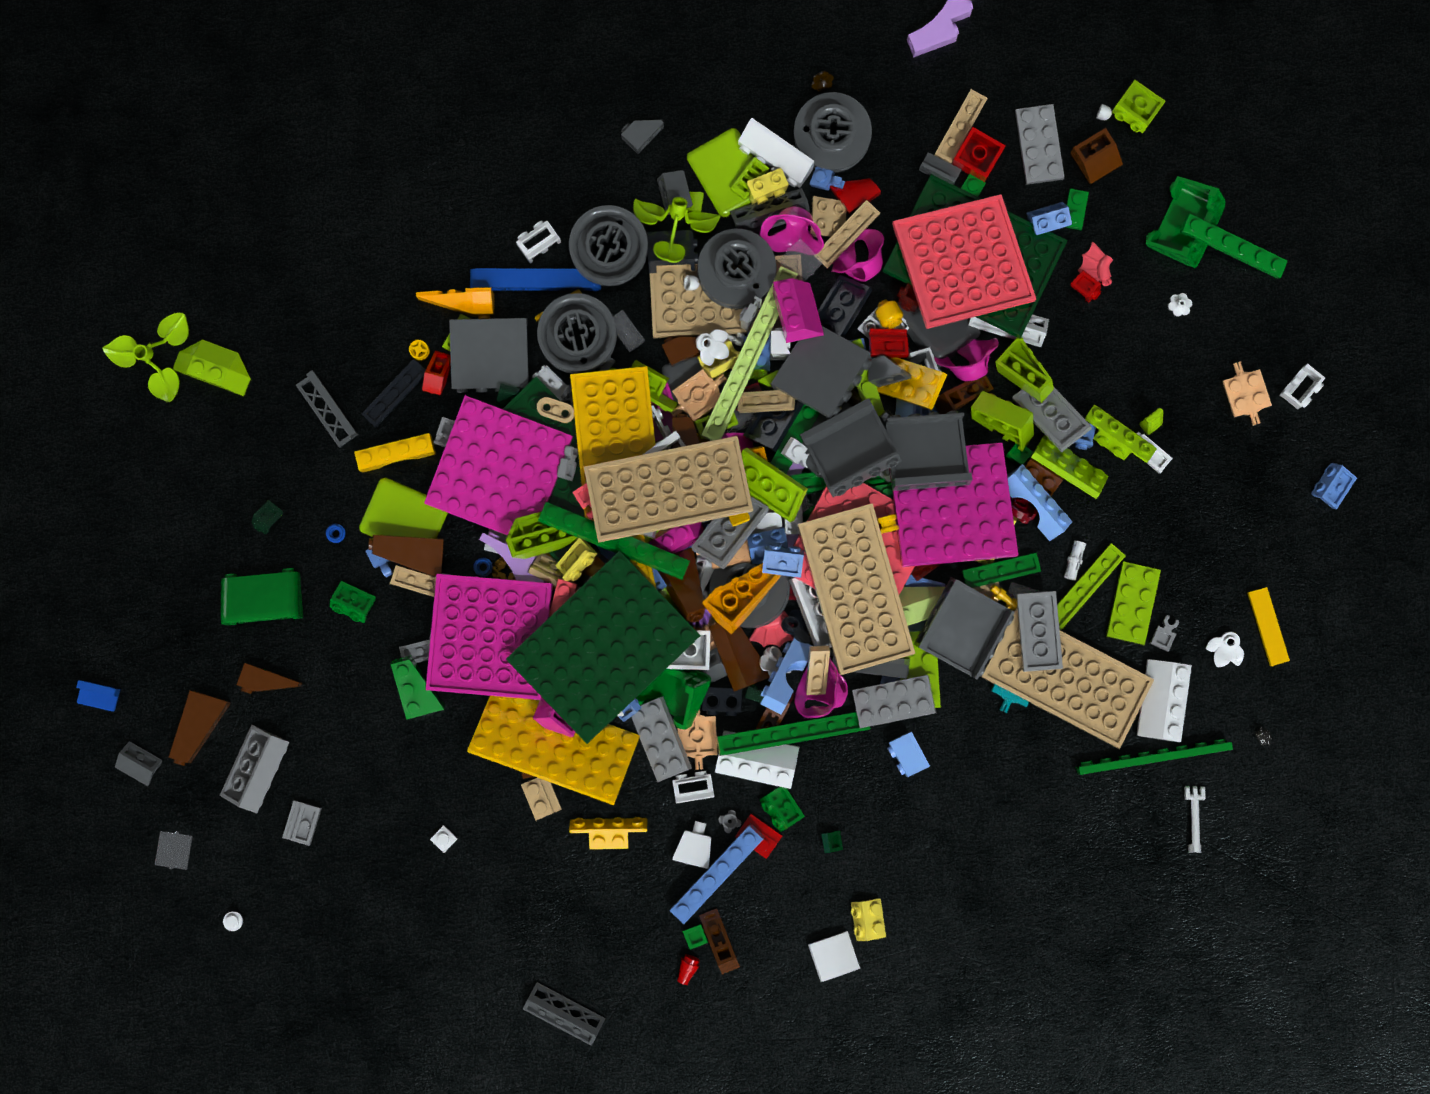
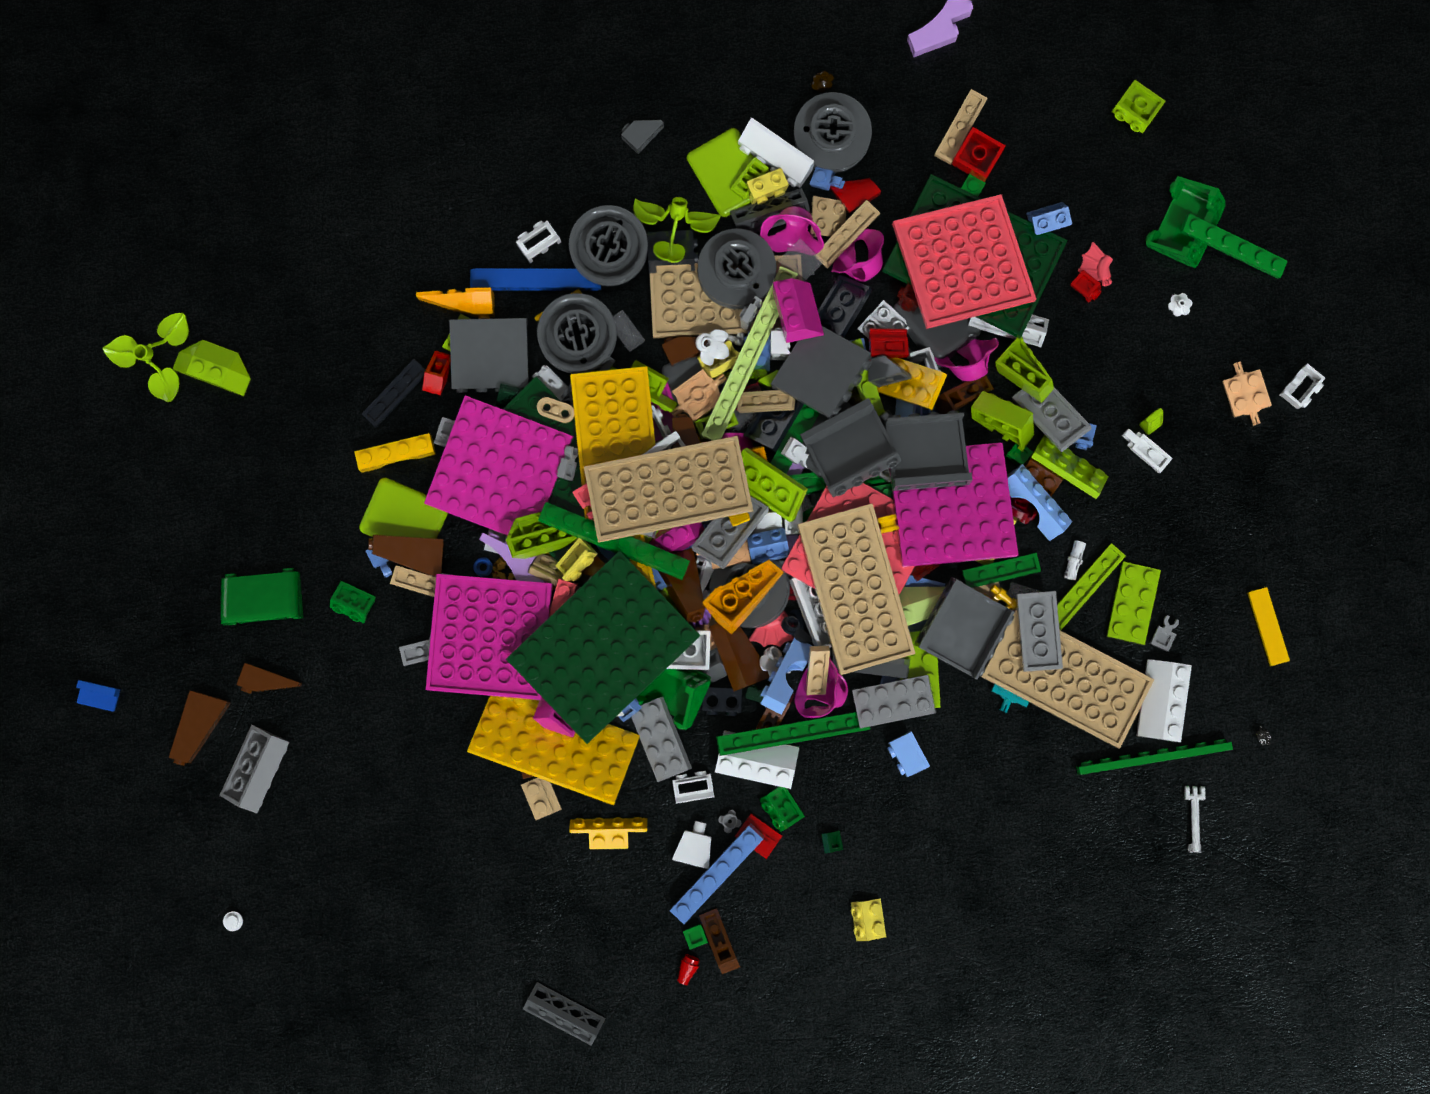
(137, 763): dark grey panel -> none
(173, 850): clear piece -> none
(266, 517): clear green bracket -> none
(301, 823): light grey plate -> none
(329, 533): blue plate -> none
(330, 402): dark grey fence -> none
(412, 689): green wedge -> none
(417, 347): yellow wheel -> none
(444, 839): white plate -> none
(673, 185): dark grey panel -> none
(691, 282): white hinge -> none
(697, 201): lime slope -> none
(700, 738): light nougat plate -> none
(783, 560): medium blue bracket -> none
(834, 956): white slope -> none
(889, 314): yellow head -> none
(940, 168): dark grey panel -> none
(1039, 144): light grey plate -> none
(1077, 205): green plate -> none
(1097, 156): reddish brown slope -> none
(1104, 112): white hinge -> none
(1118, 437): lime bracket -> none
(1224, 652): white plate -> none
(1334, 485): medium blue bracket -> none

